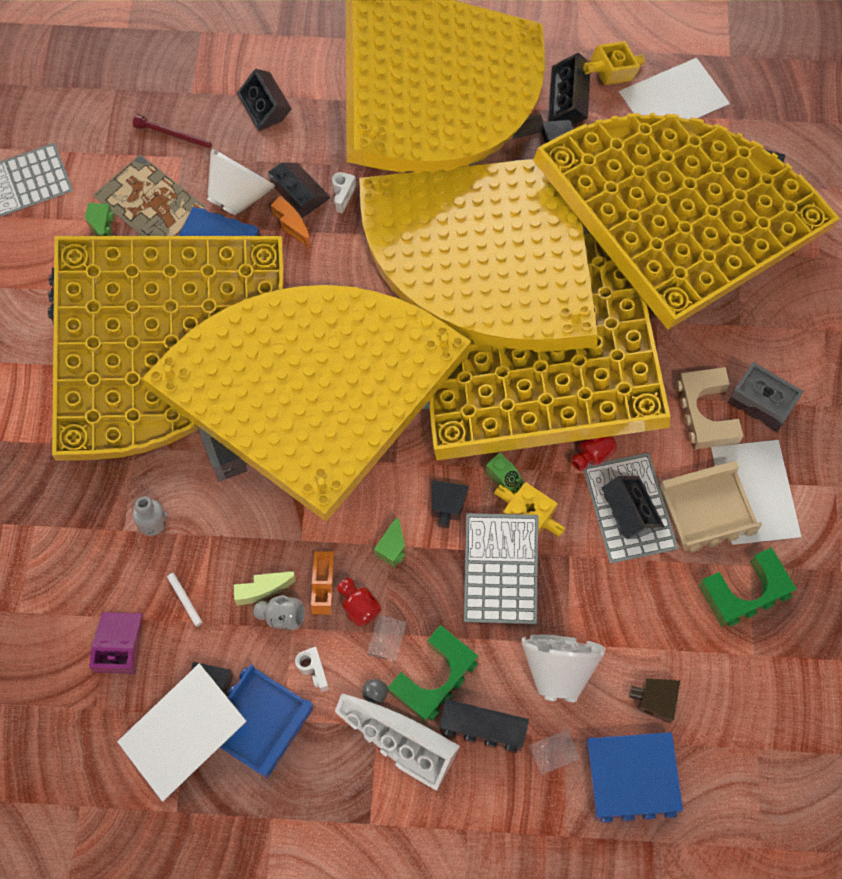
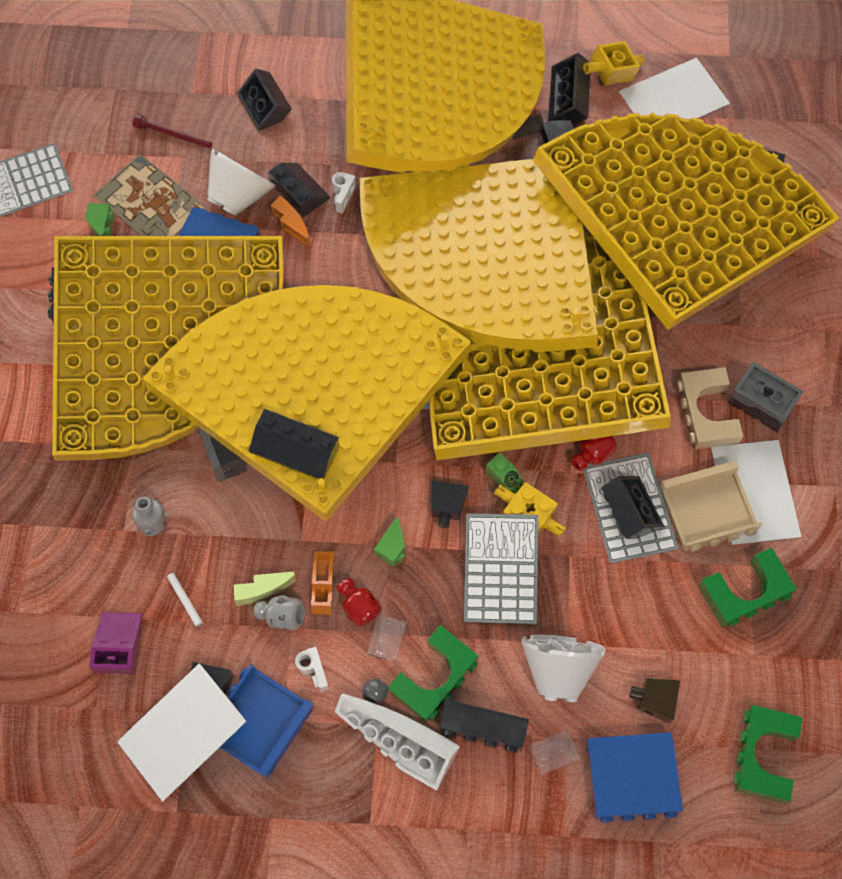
(294, 444): none -> black slope
(750, 776): none -> green arch

